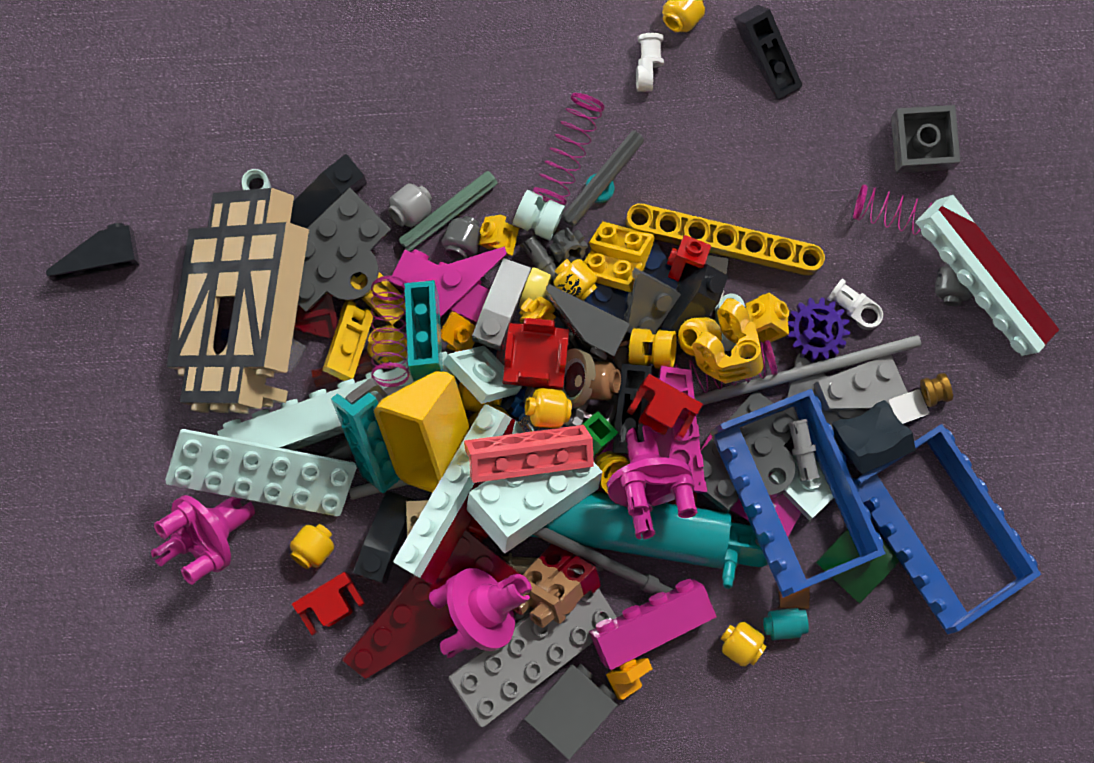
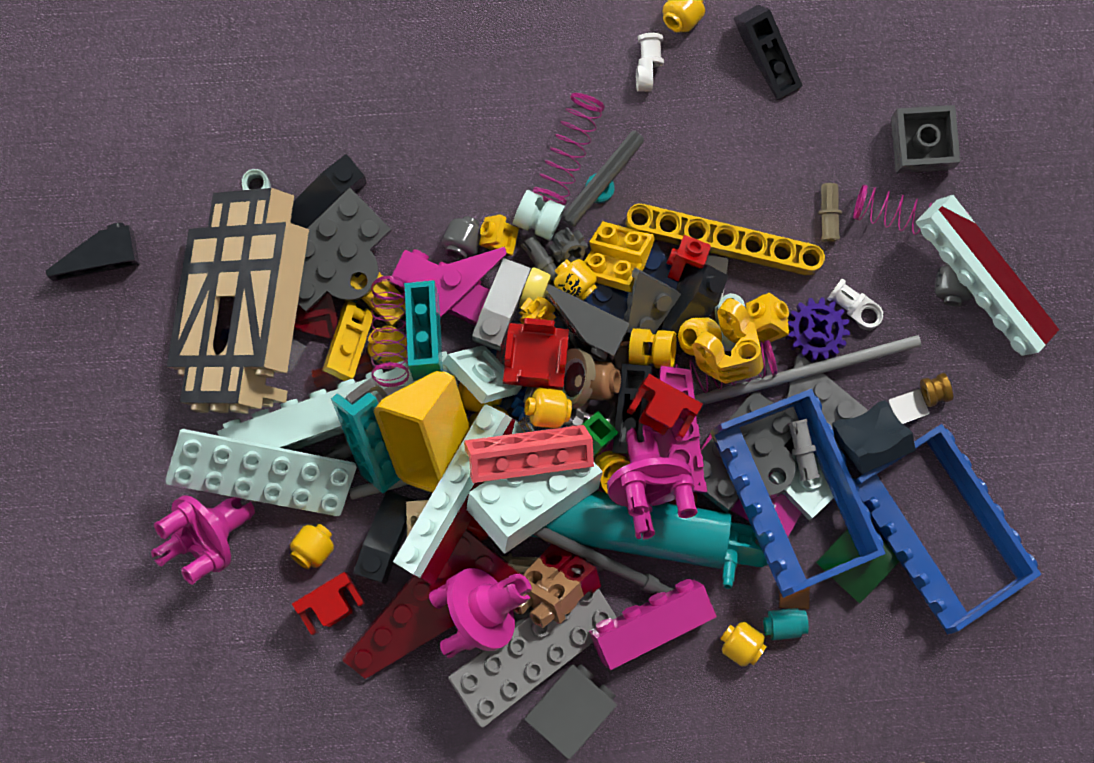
(410, 205): light grey head -> none
(448, 211): sand green axle -> none
(457, 333): light orange bracket -> none
(626, 677): light orange bracket -> none
(830, 212): none -> dark tan axle
(861, 386): light grey wing -> none

